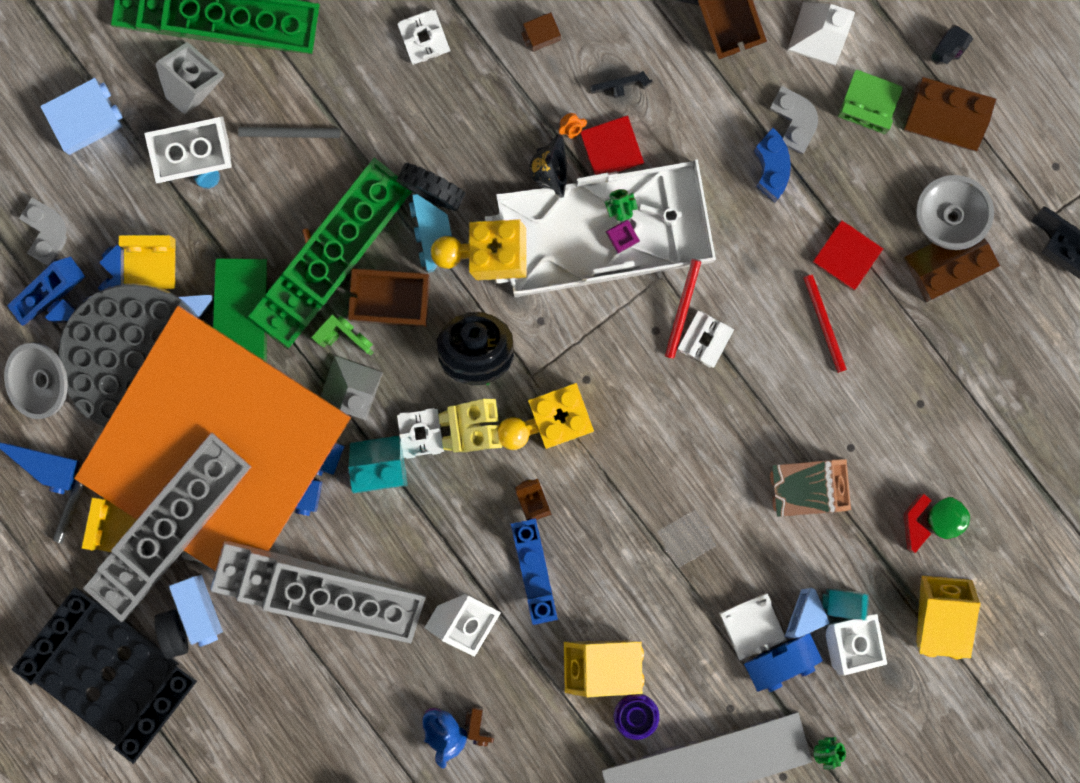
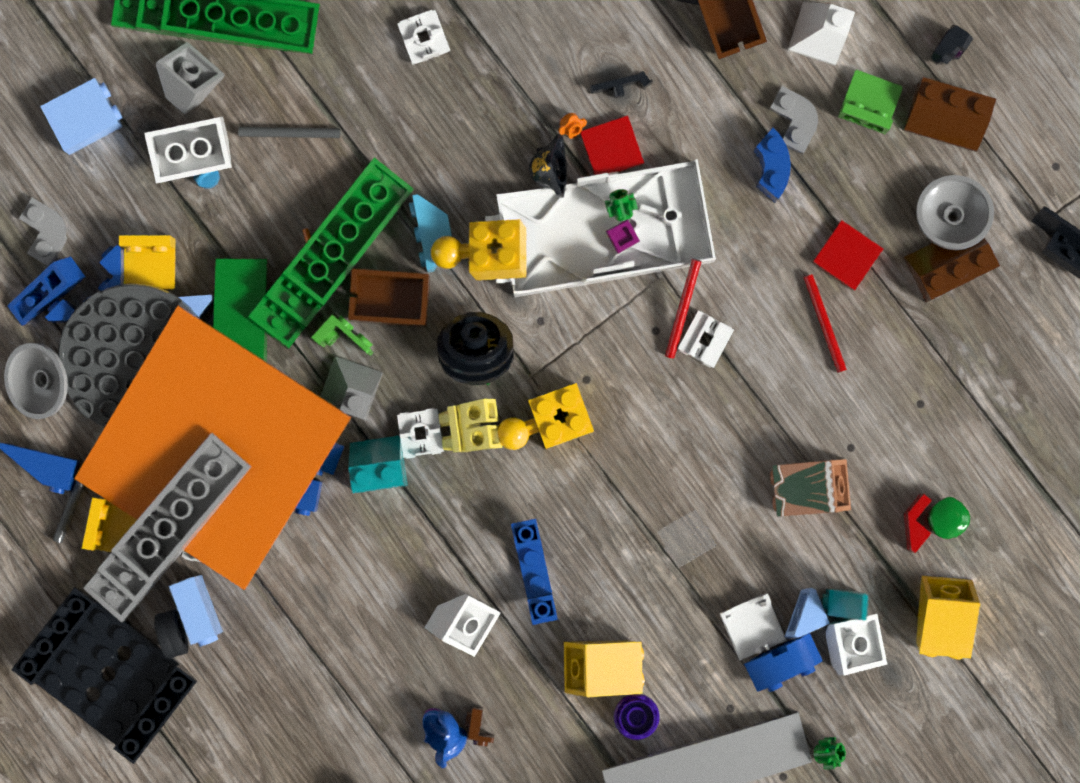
(316, 592): light grey slope -> none
(430, 186): black tyre -> none
(532, 500): reddish brown bracket -> none
(540, 32): reddish brown brick -> none

